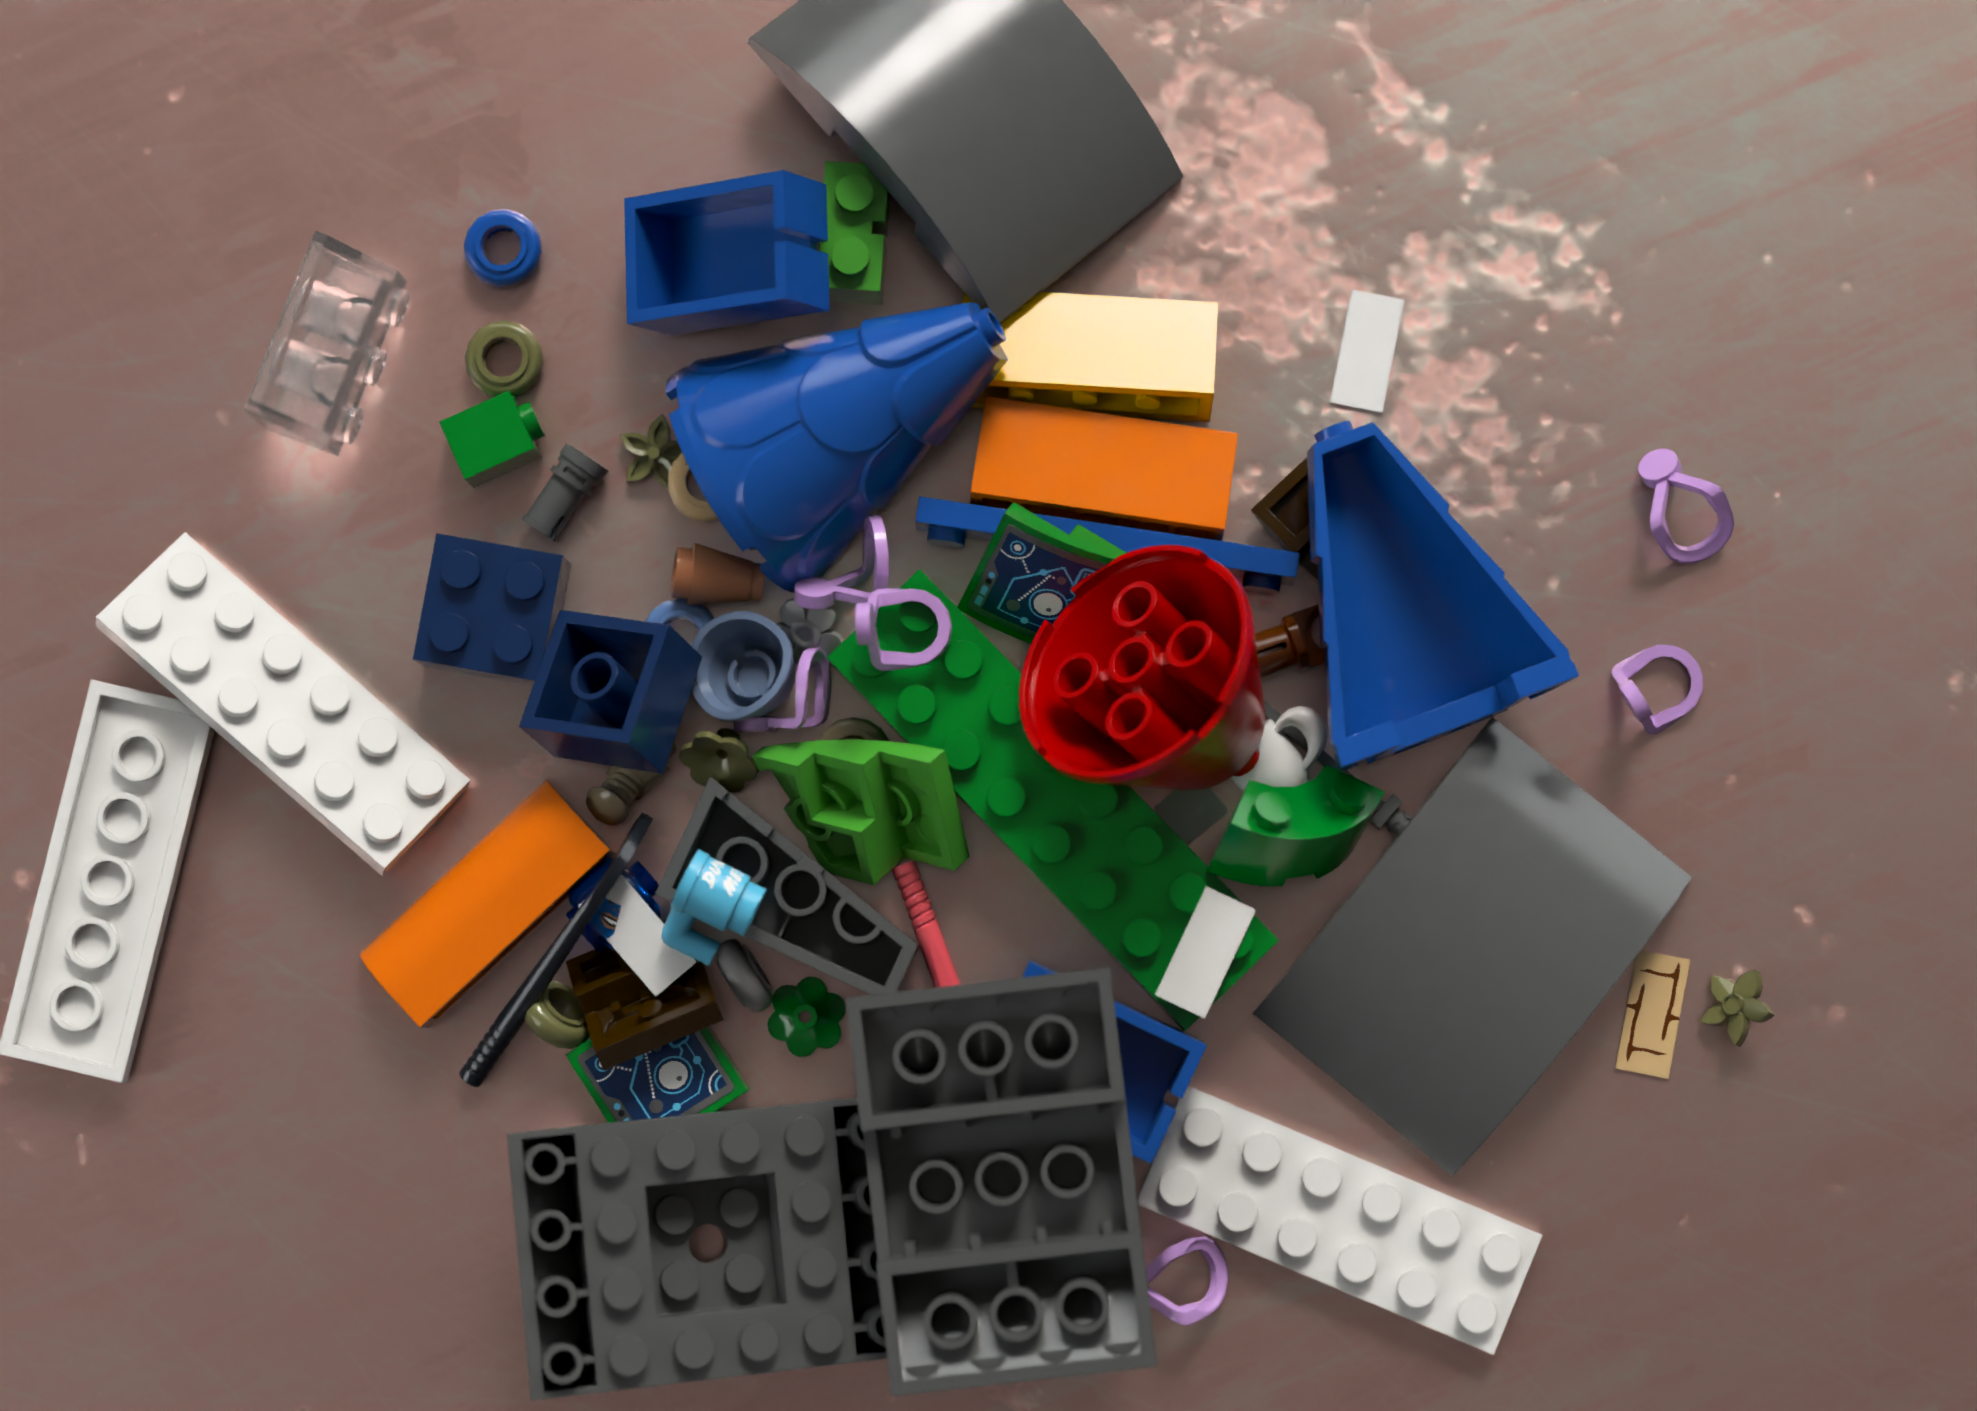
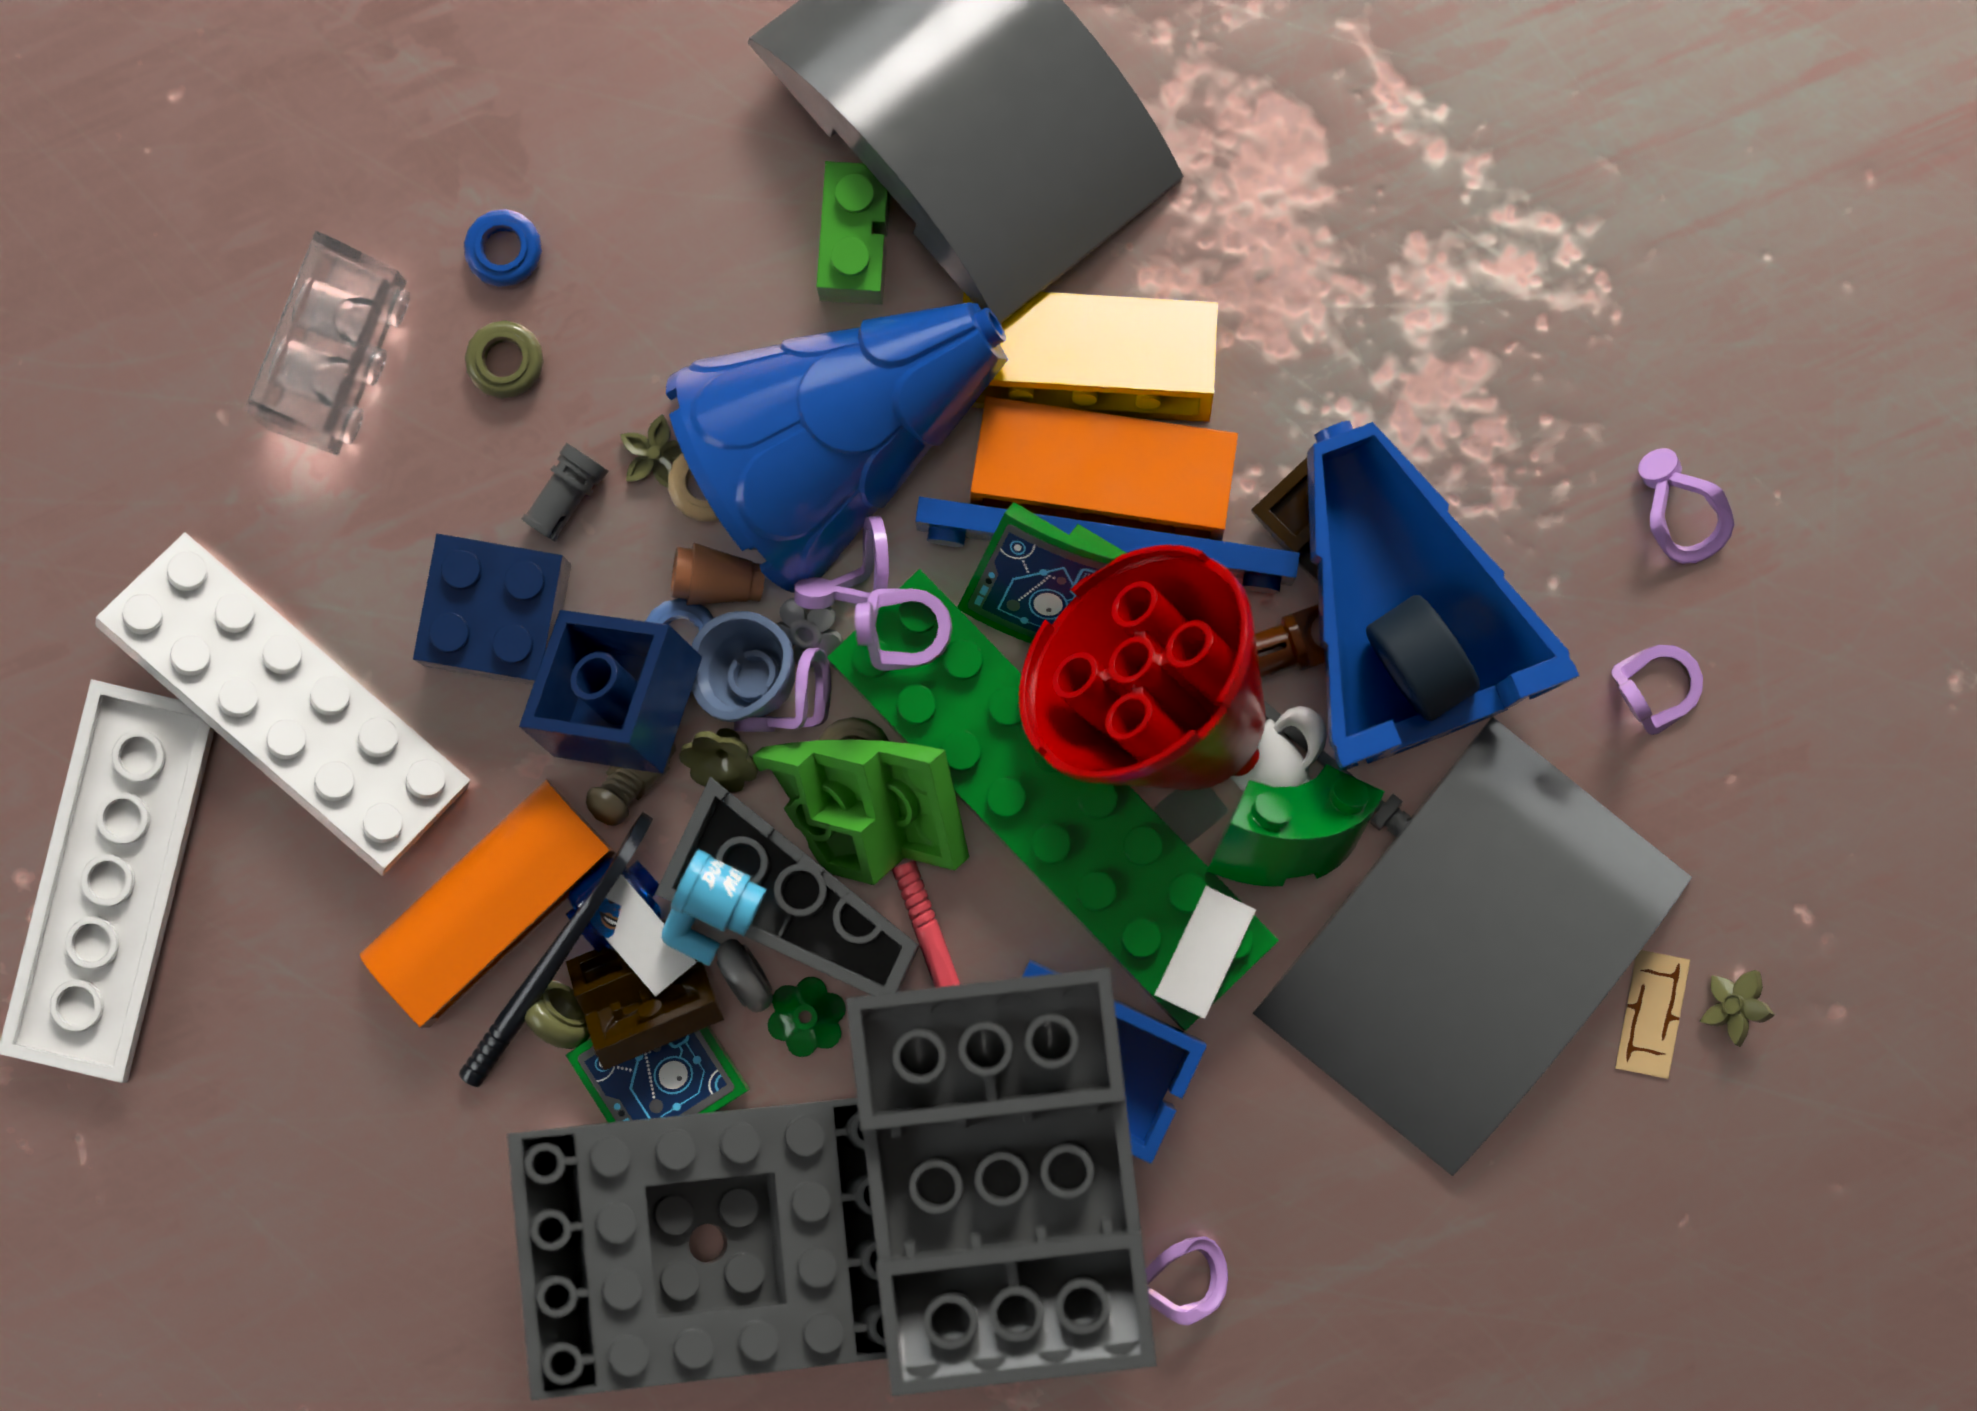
(493, 438): green brick -> none
(726, 253): blue piece -> none
(1339, 1219): white plate -> none
(1367, 351): white sticker -> none
(1423, 657): none -> black wheel

